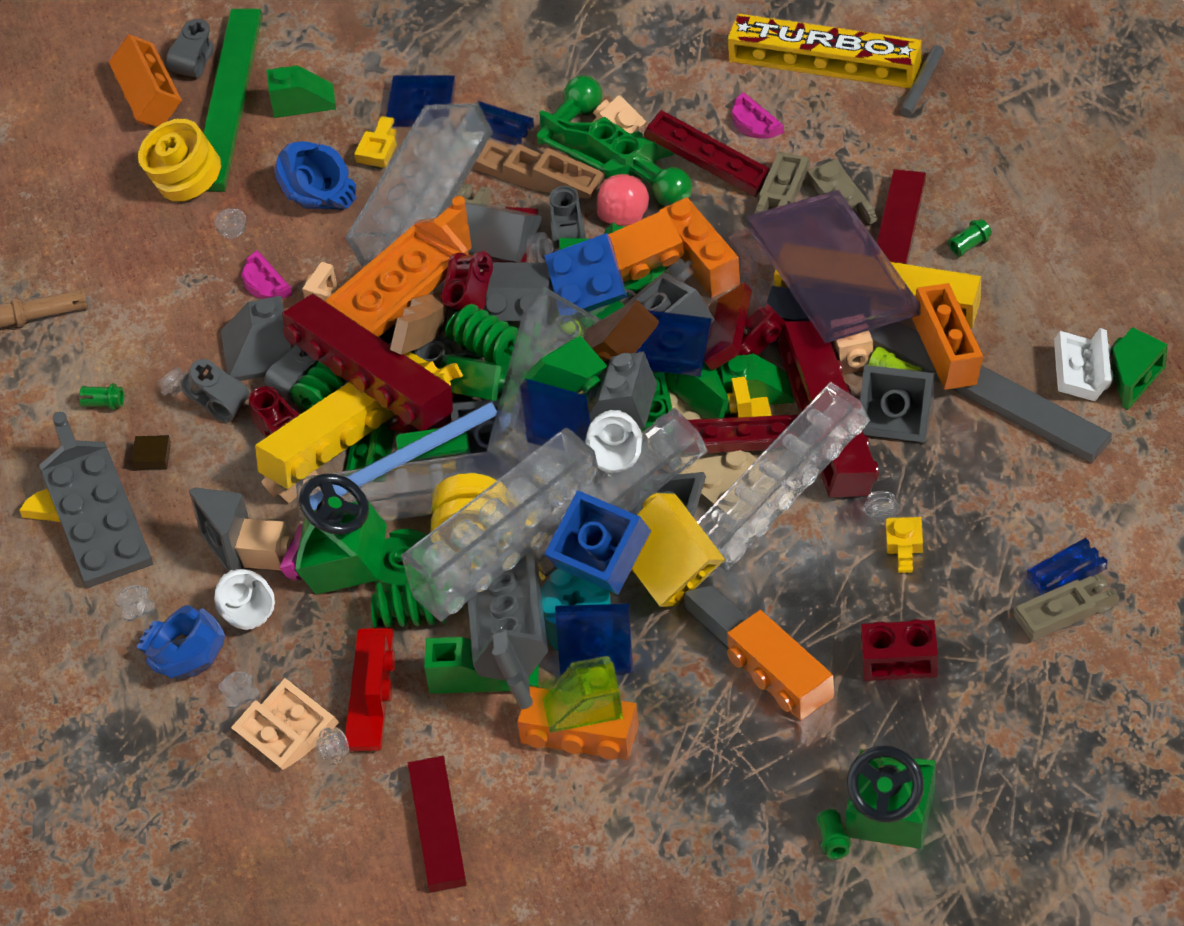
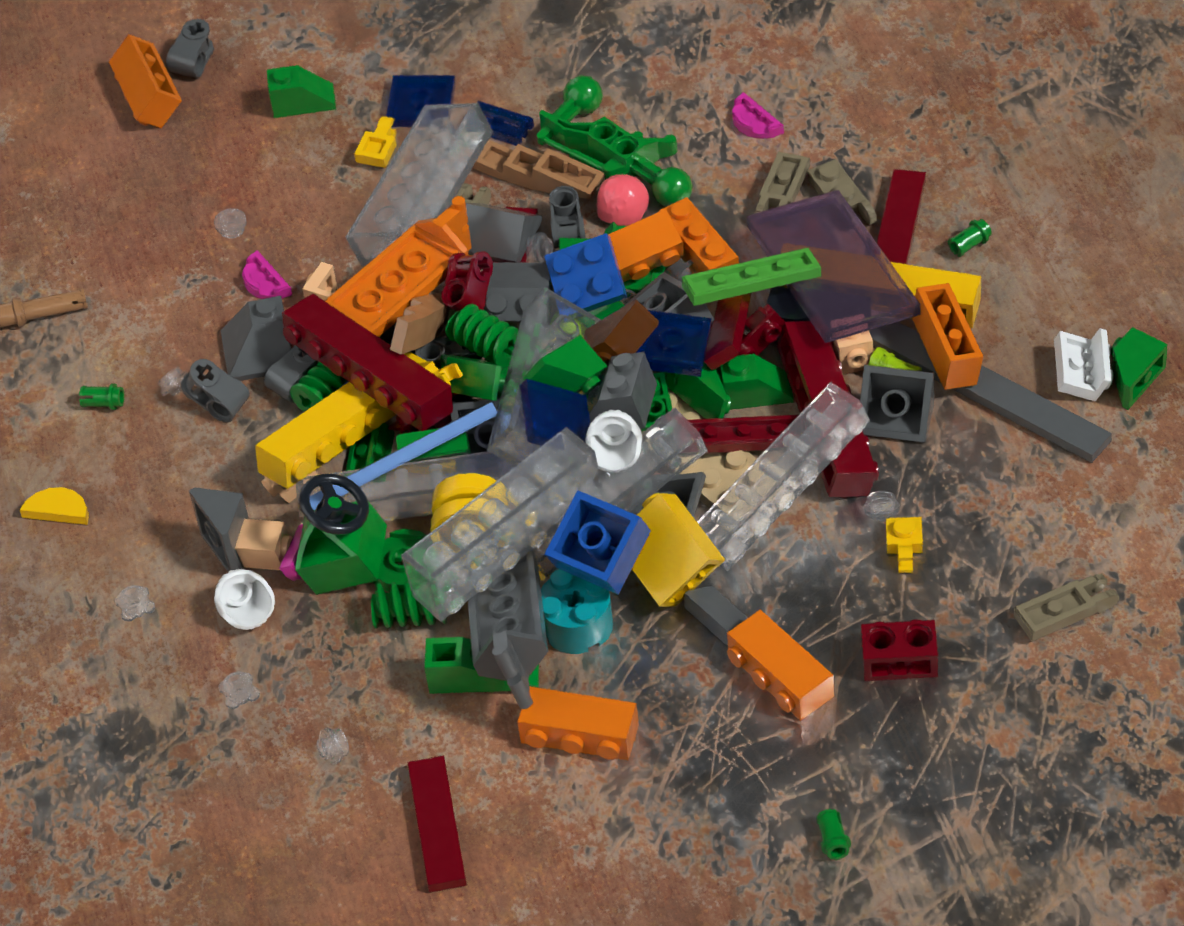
(93, 508): dark grey hinge -> none
(151, 452): dark brown tile -> none
(179, 160): yellow wheel -> none
(186, 655): blue helmet -> none
(231, 87): green tile -> none
(269, 410): dark red piece -> none
(284, 724): light nougat slope -> none
(314, 176): blue helmet -> none
(370, 688): red bracket -> none
(584, 696): clear neon green slope -> none
(594, 632): clear blue tile -> none
(621, 114): light nougat bracket -> none
(707, 153): dark red tile -> none
(742, 404): yellow bracket -> none
(751, 276): none -> bright green tile
(825, 51): yellow brick -> none
(889, 797): piece -> none
(921, 81): dark grey bar -> none
(1064, 563): clear blue tile -> none

